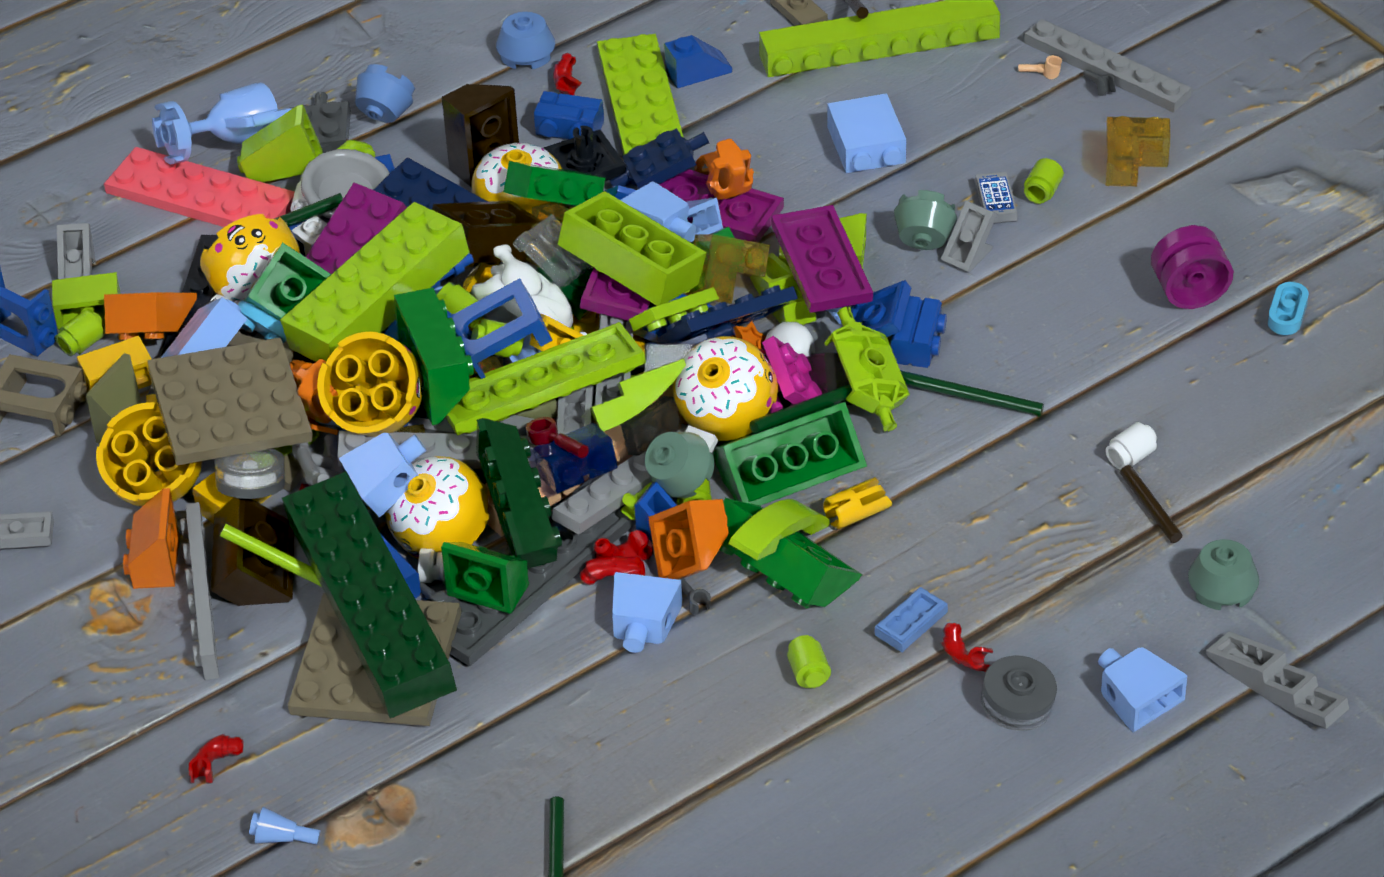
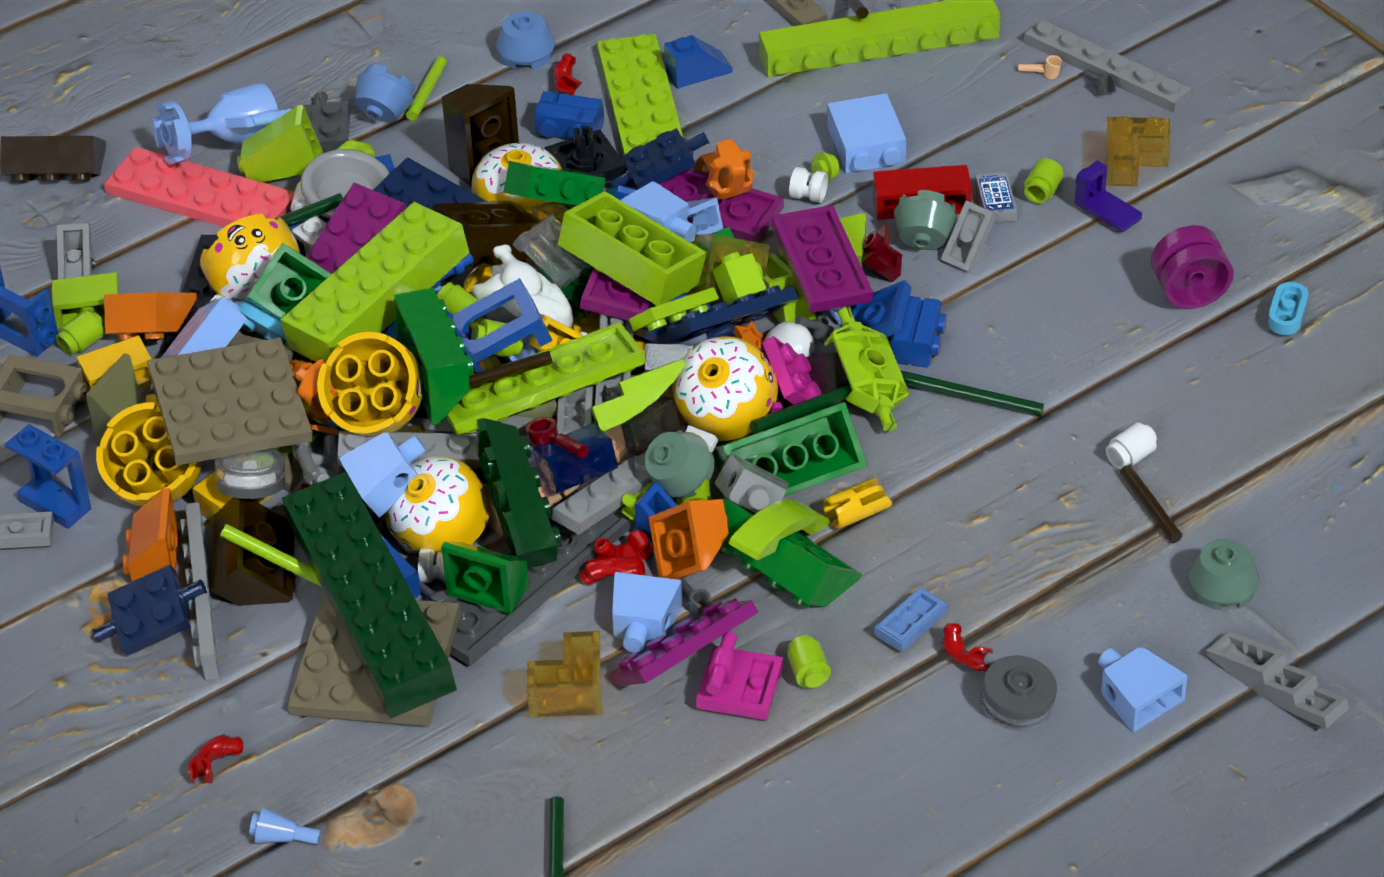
(42, 492): none -> blue panel
(51, 157): none -> dark brown slope
(149, 610): none -> dark blue plate
(426, 88): none -> lime bar
(510, 369): none -> dark brown bar
(569, 684): none -> clear yellow brick
(689, 637): none -> magenta plate
(739, 277): none -> lime brick
(739, 681): none -> dark pink plate
(753, 486): none -> light grey torso
(808, 184): none -> white wheel
(820, 327): none -> dark grey hand
(825, 163): none -> lime plate
(881, 256): none -> dark red bracket
(892, 184): none -> red brick
(1094, 198): none -> dark purple bracket

